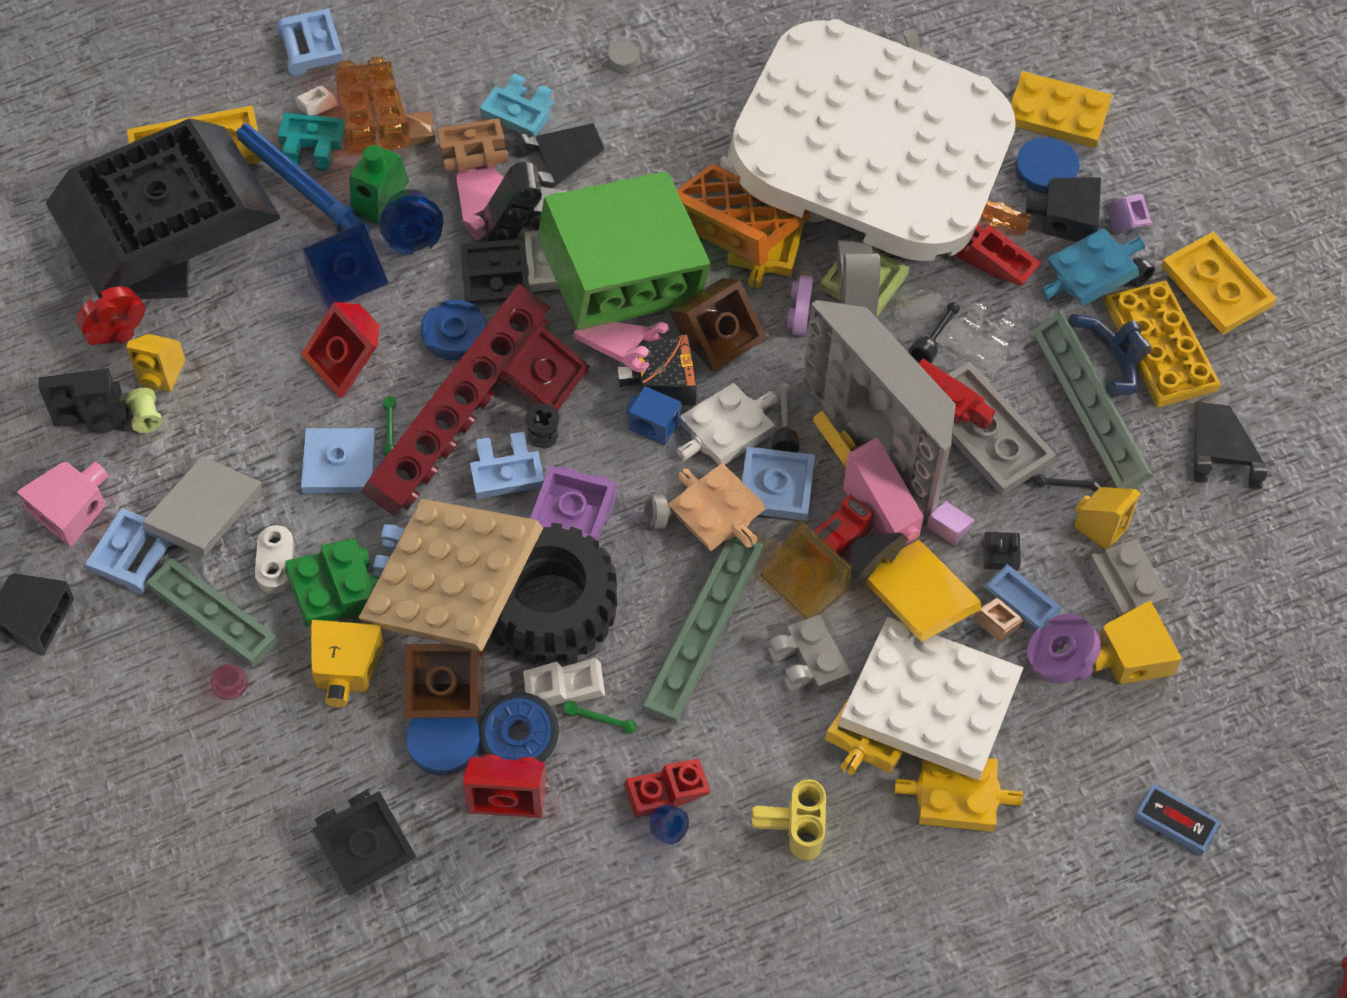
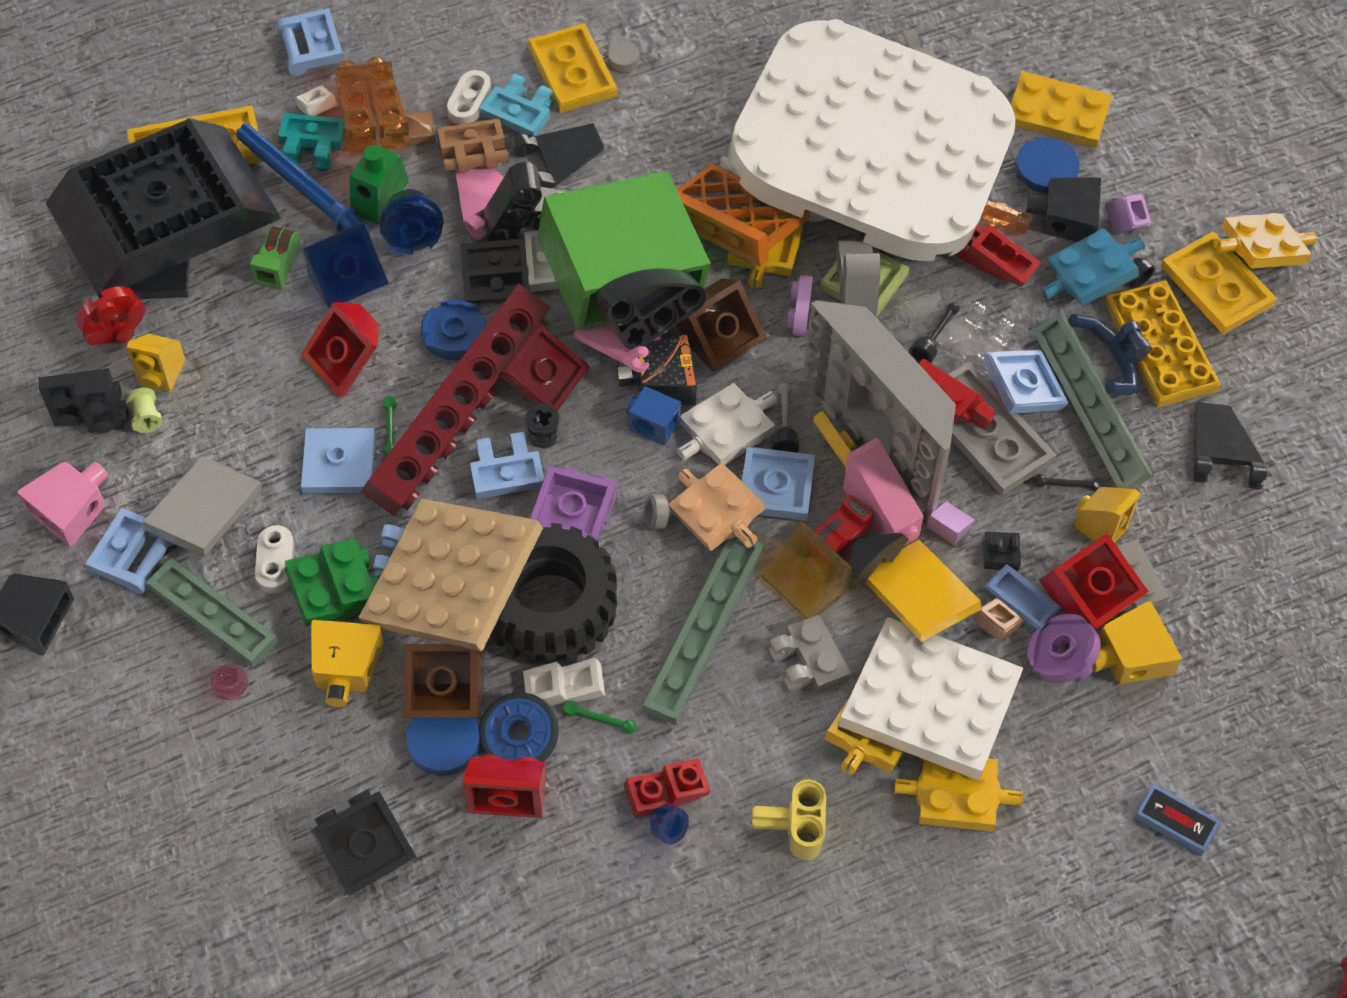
(275, 257): none -> bright green leg
(464, 101): none -> white plate
(572, 68): none -> yellow tile
(640, 296): none -> black beam
(1025, 381): none -> light blue plate
(1094, 583): none -> red slope
(1265, 241): none -> yellow plate

